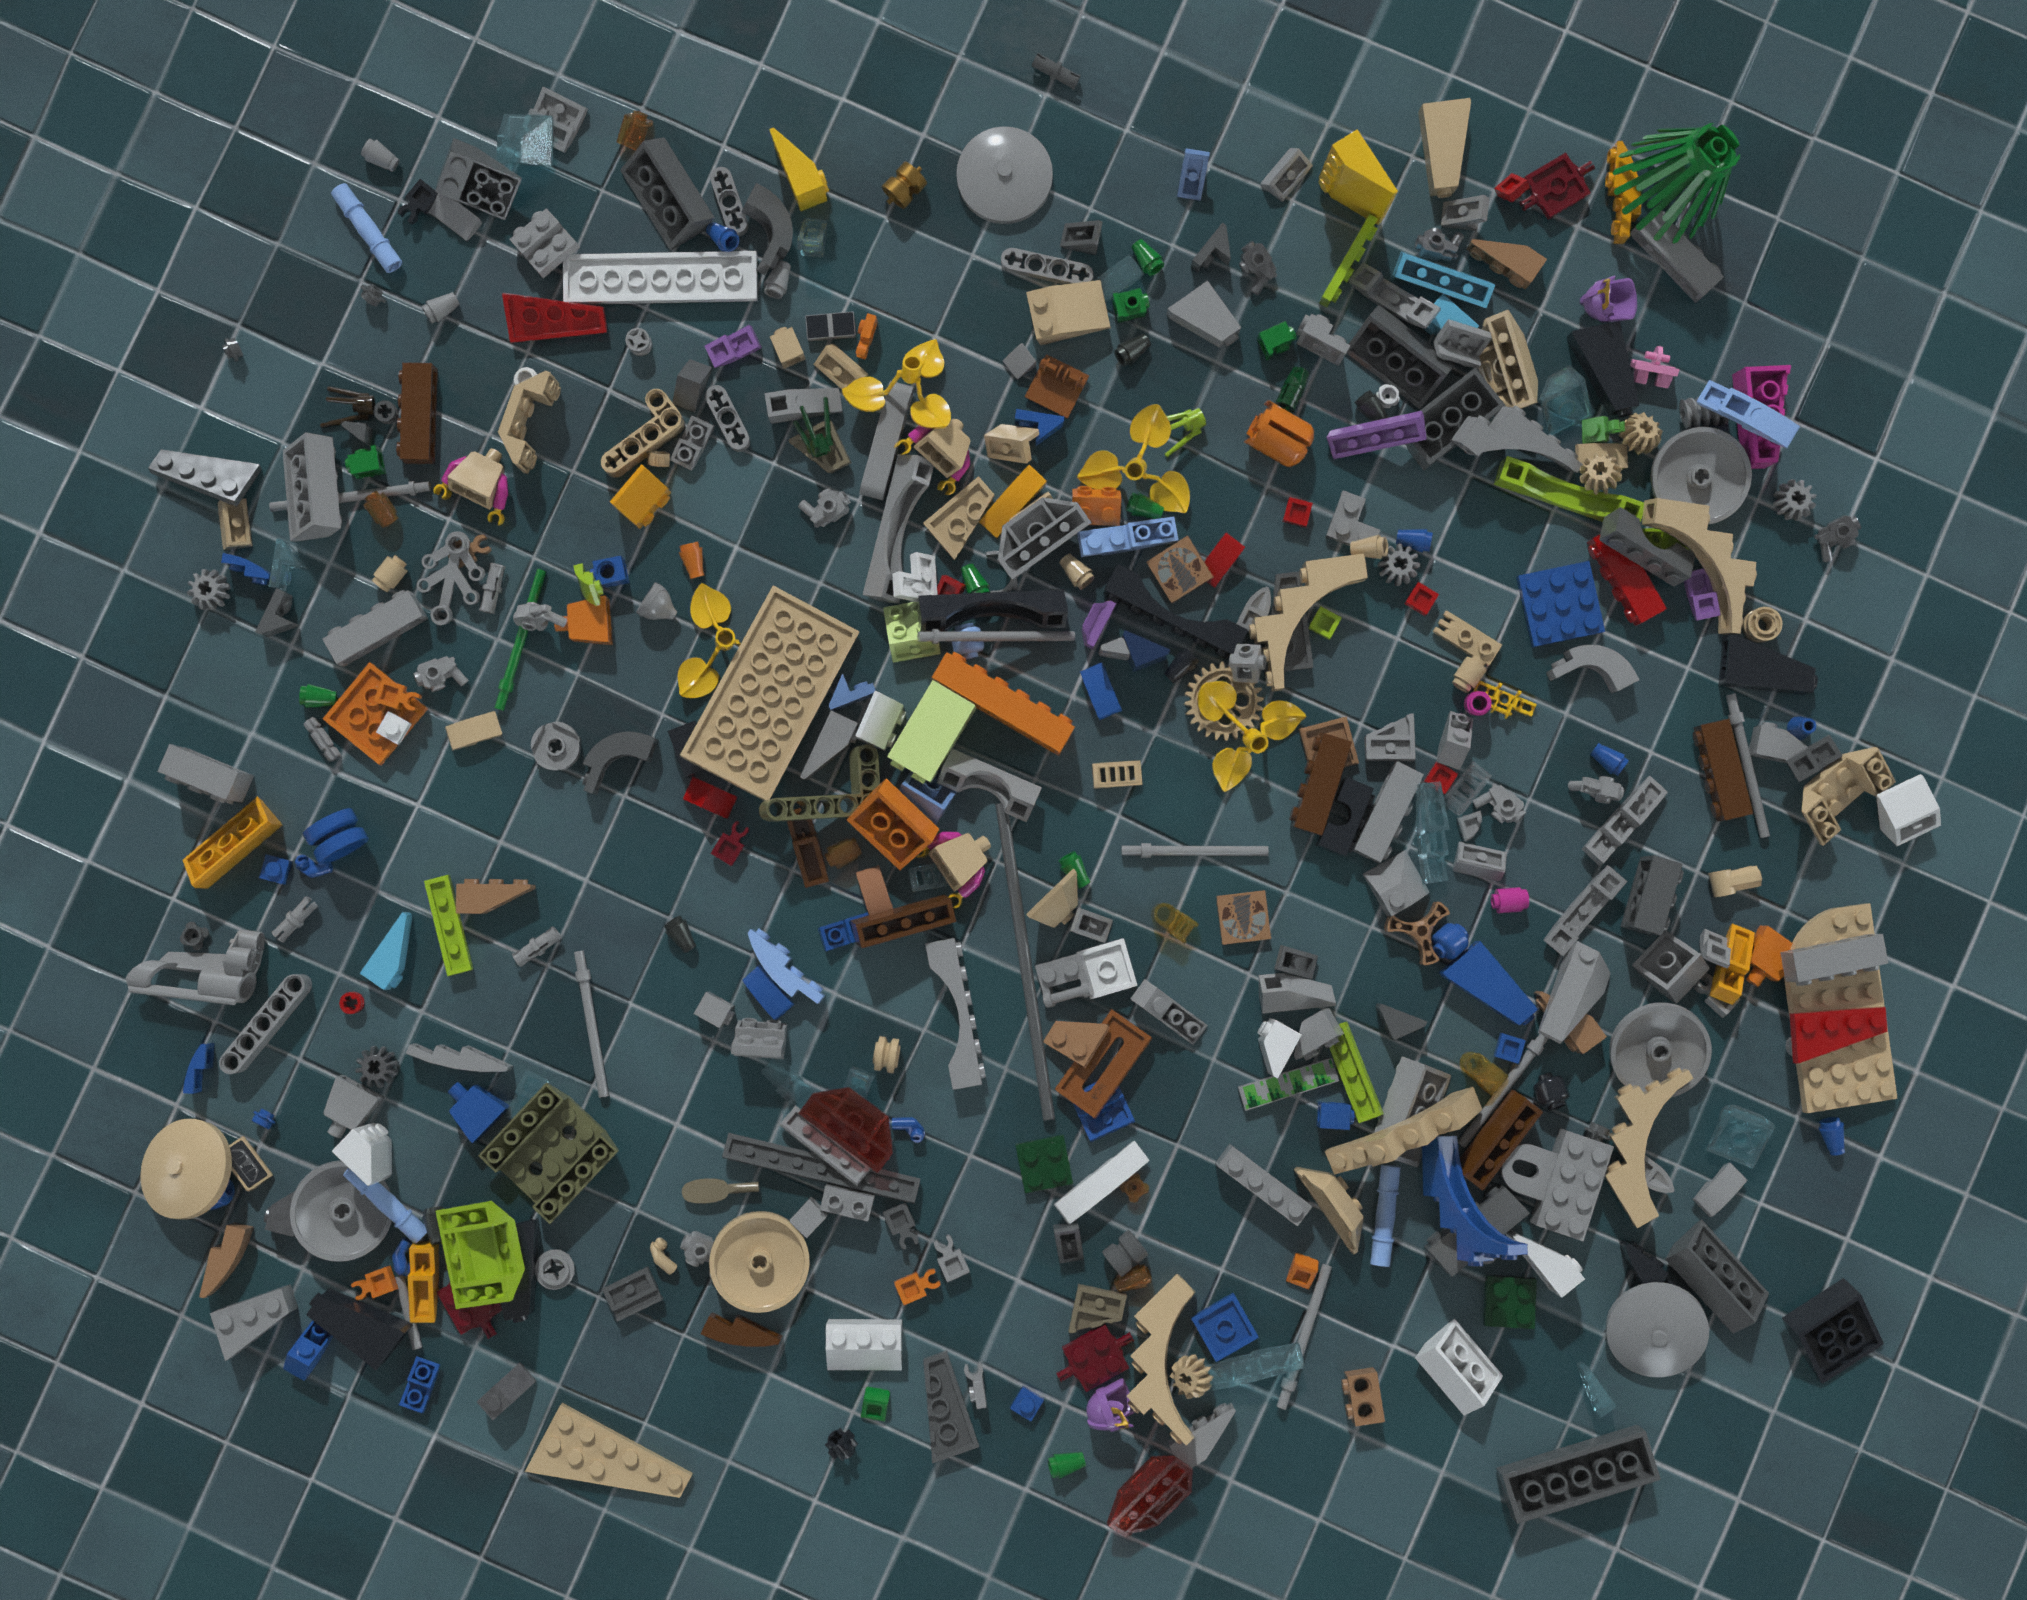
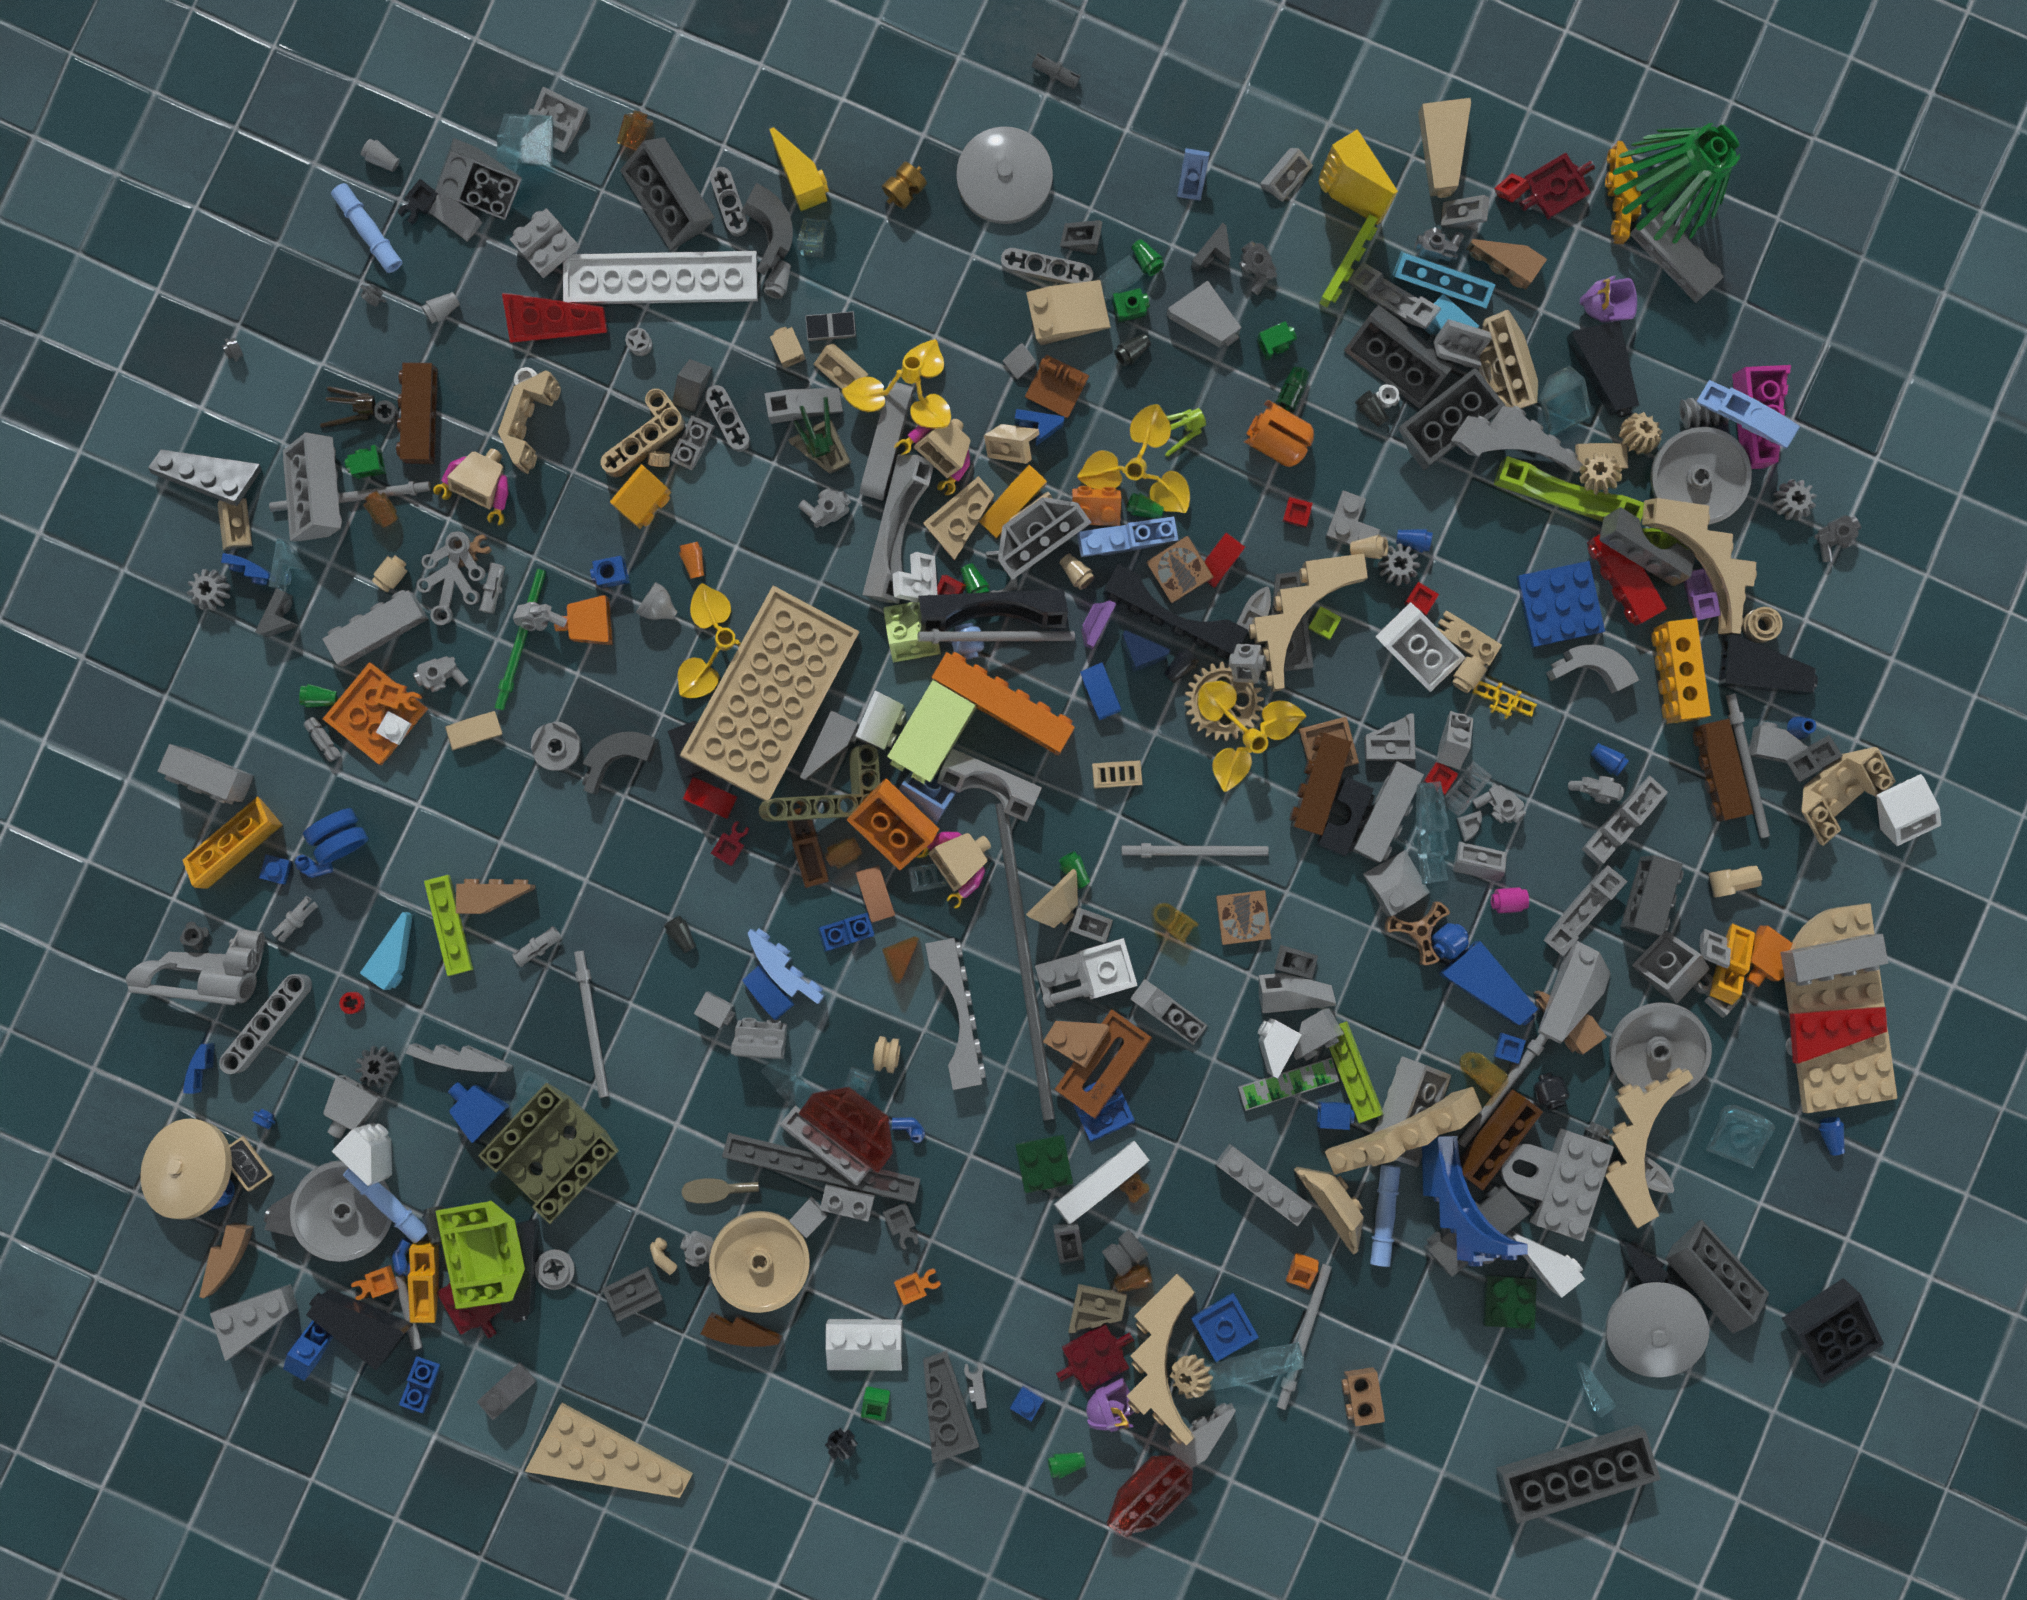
(360, 430): dark grey slope -> none
(589, 586): lime slope -> none
(723, 237): blue cone -> none
(733, 347): medium lavender slope -> none
(844, 697): medium blue slope -> none
(866, 329): orange plate -> none
(899, 957): none -> clear orange slope
(903, 921): reddish brown brick -> none
(952, 1262): light grey plate -> none
(1115, 649): light grey slope -> none
(1315, 337): light grey plate -> none
(1377, 435): medium lavender slope -> none
(1397, 1022): dark grey slope -> none
(1420, 647): none -> white slope
(1459, 1367): white slope -> none
(1485, 703): dark pink brick -> none
(1598, 429): bright green plate -> none
(1664, 373): bright pink hips -> none
(1681, 671): none -> light orange brick
(1720, 1190): light grey slope -> none

